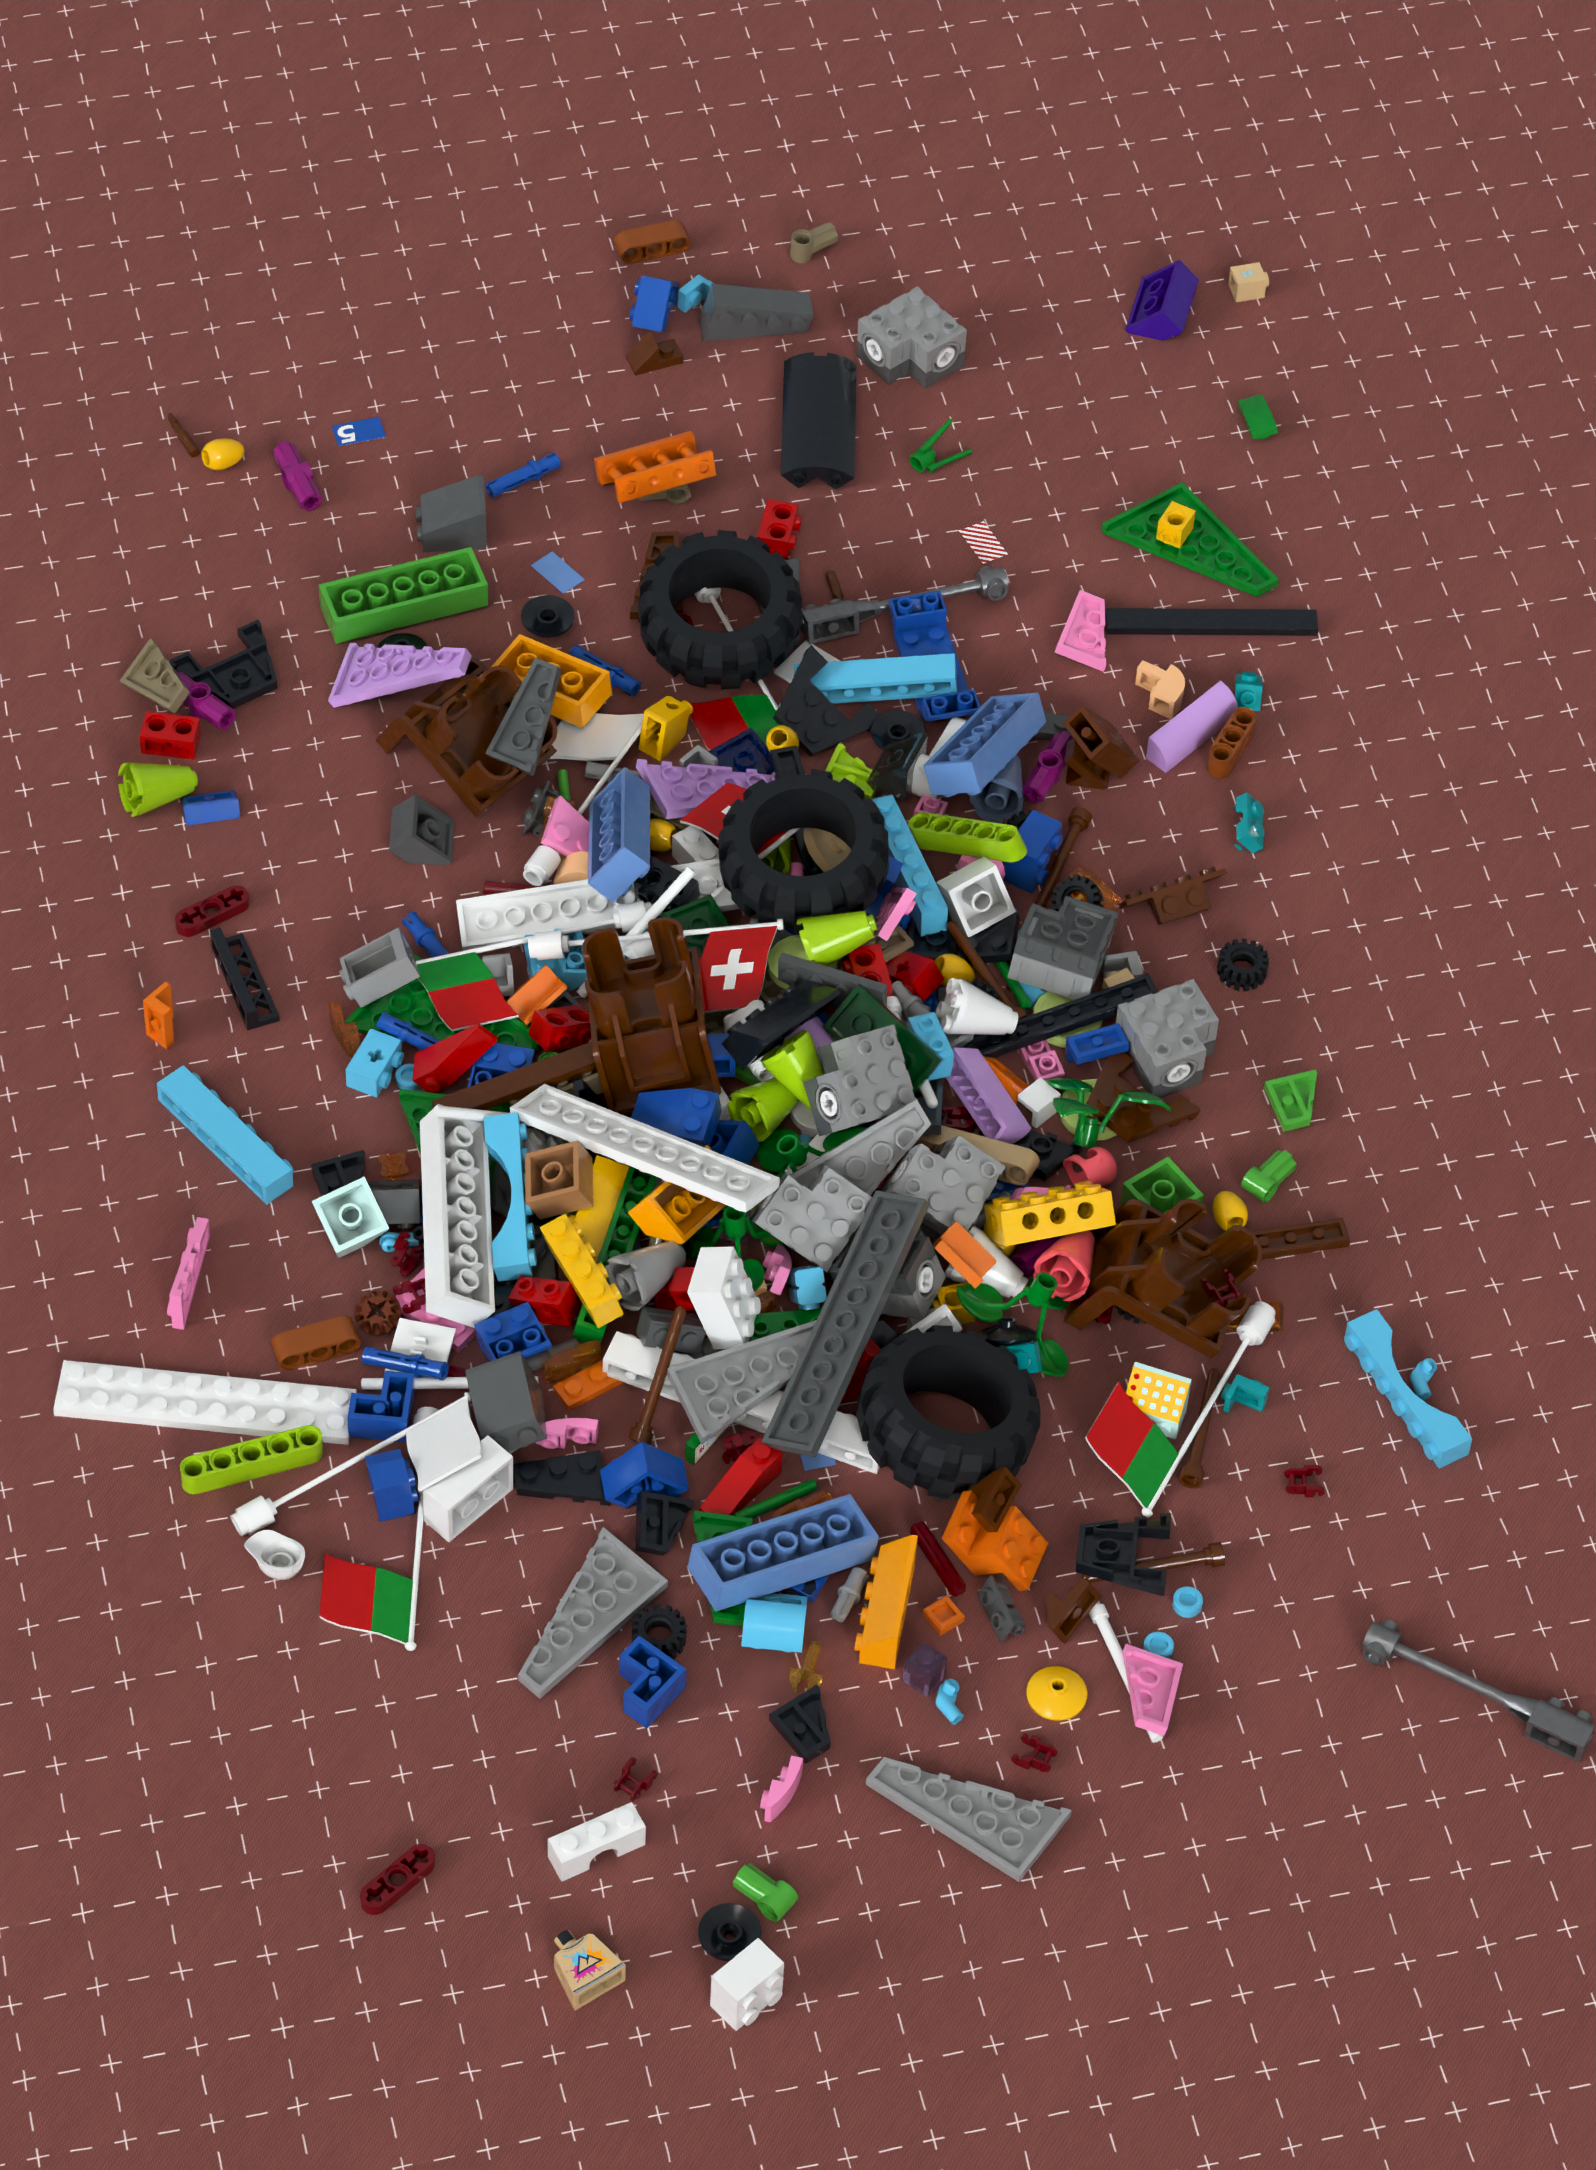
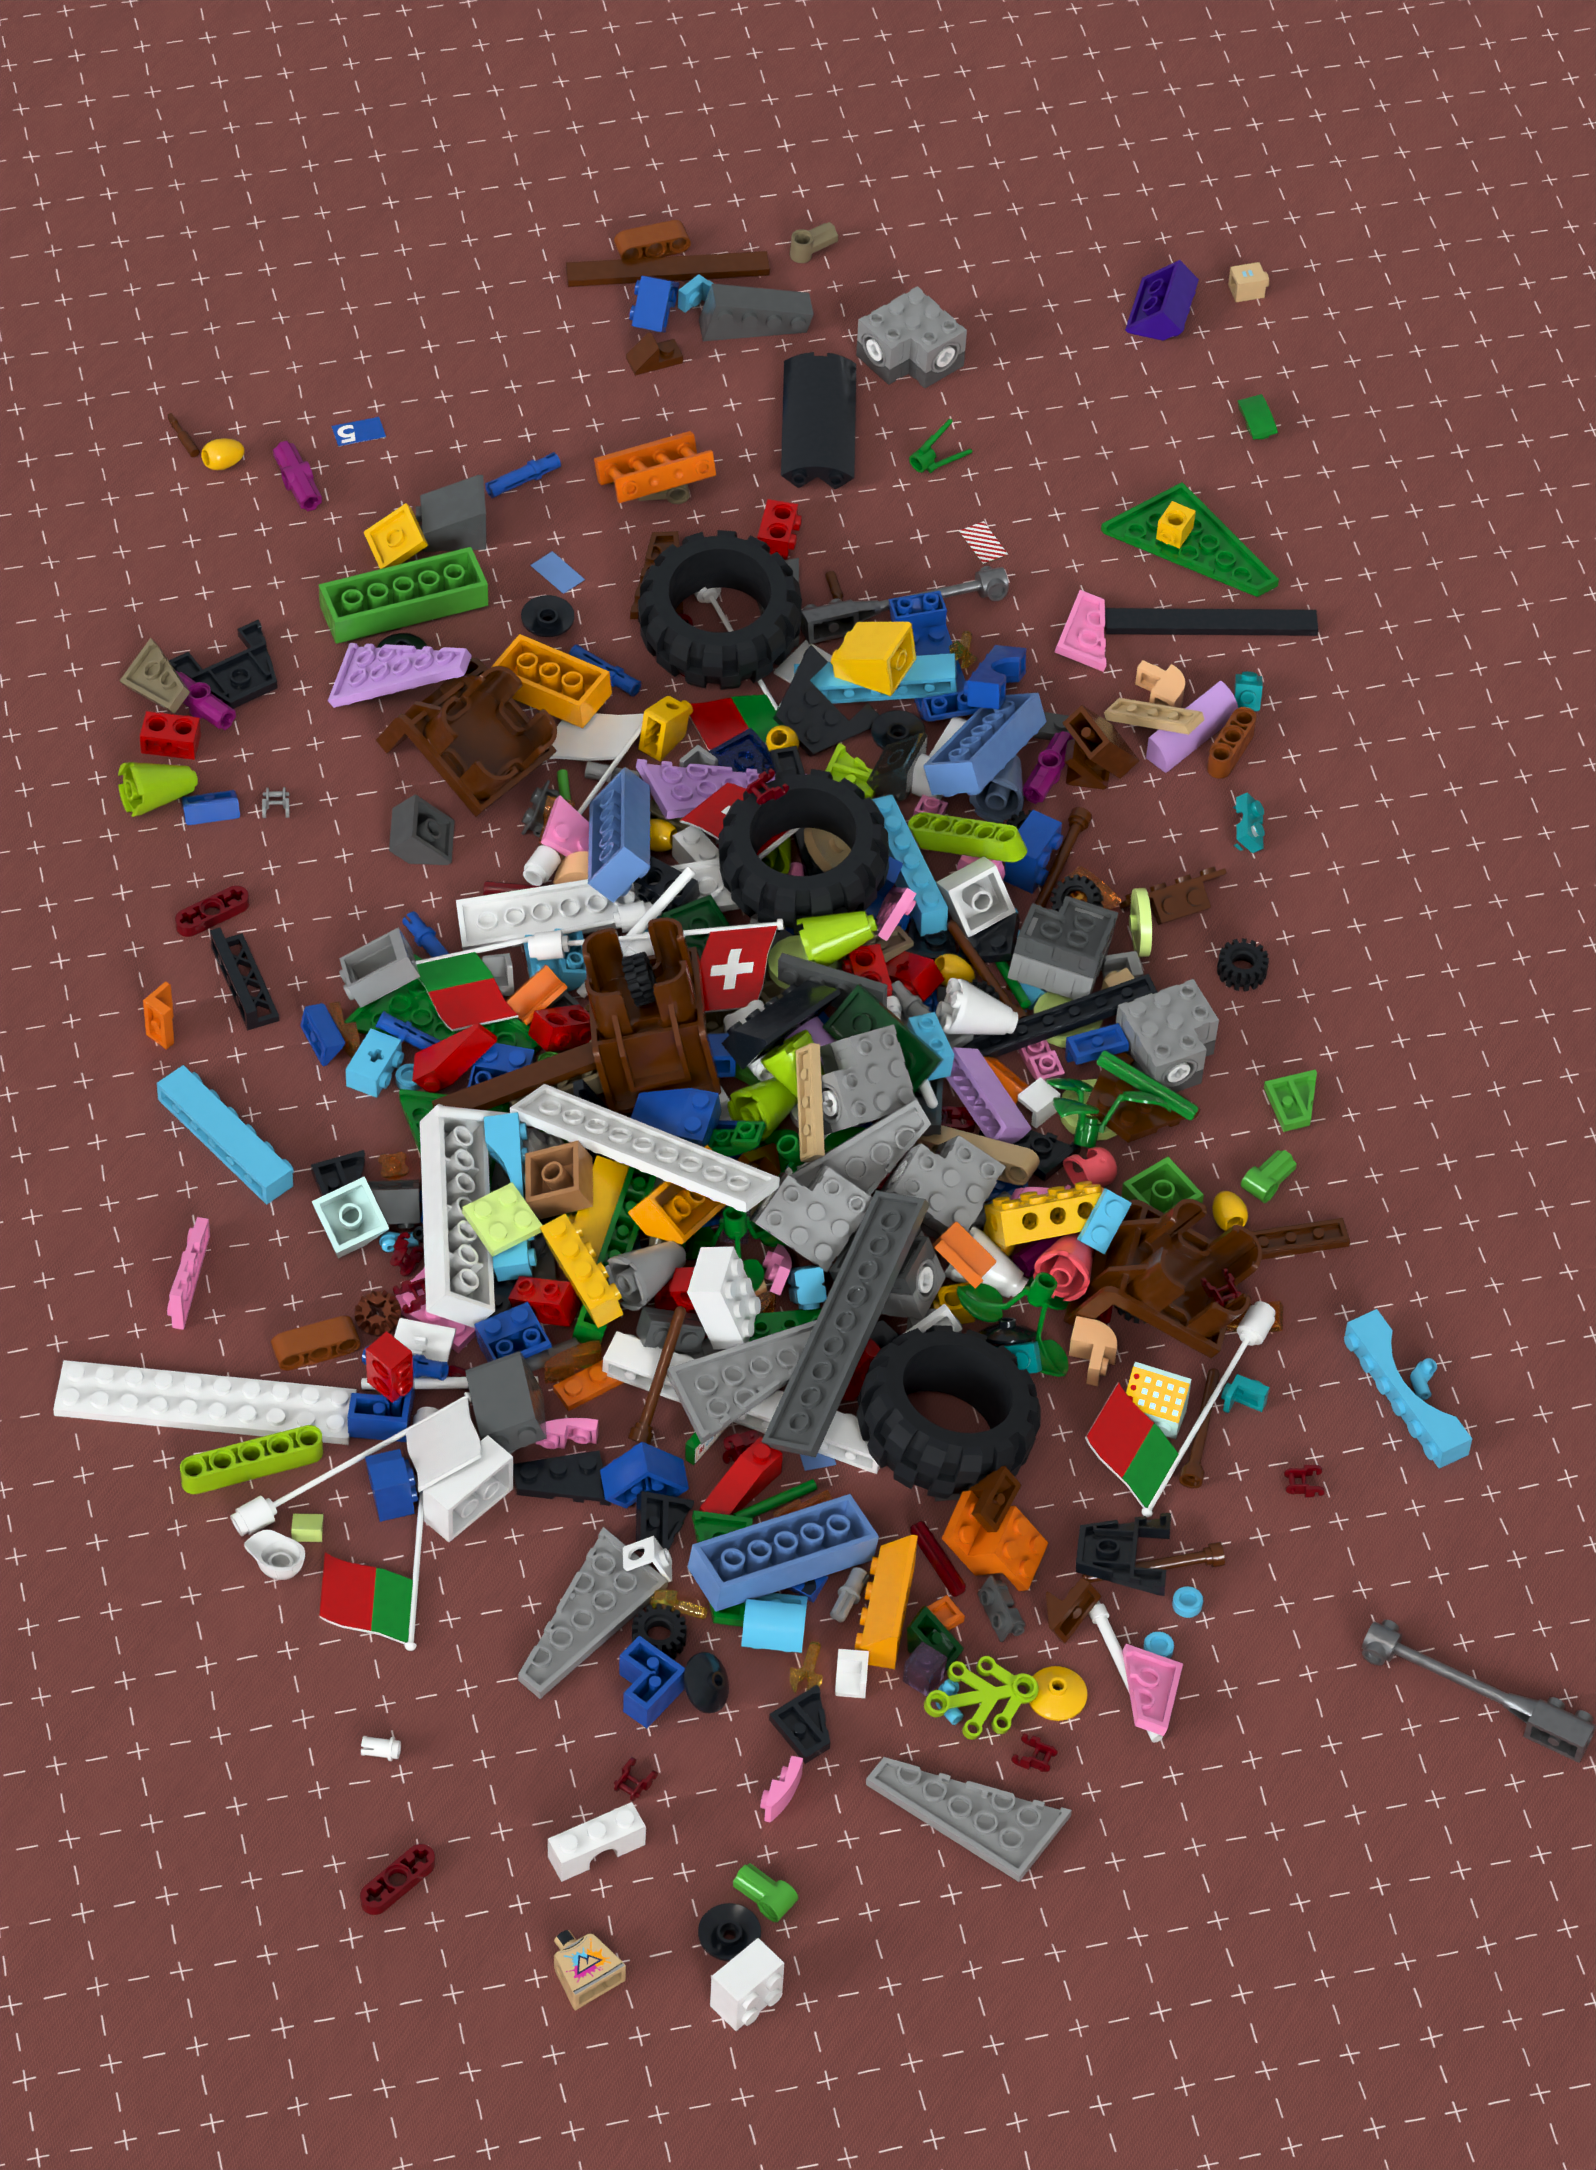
(285, 802): none -> light grey piece
(307, 1527): none -> yellowish green slope
(321, 1032): none -> blue slope
(381, 1747): none -> white pin
(389, 1367): none -> red brick
(396, 537): none -> yellow plate
(502, 1219): none -> yellowish green plate
(525, 722): dark grey wing -> none
(639, 978): none -> black tyre
(653, 1553): none -> white bracket
(669, 268): none -> reddish brown tile
(669, 1597): none -> clear yellow bar
(706, 1682): none -> black dish
(739, 1140): none -> green slope
(763, 1158): none -> reddish brown slope
(770, 793): none -> dark red piece
(810, 1102): none -> tan tile
(851, 1673): none -> white panel
(876, 655): none -> yellow slope
(928, 1629): none -> dark green slope
(962, 651): none -> clear yellow bar
(985, 1694): none -> lime plant
(988, 683): none -> blue arch
(1096, 1343): none -> light nougat brick
(1104, 1221): none -> medium azure plate
(1141, 922): none -> yellowish green wheel
(1147, 1084): none -> green axle
(1154, 716): none -> tan tile

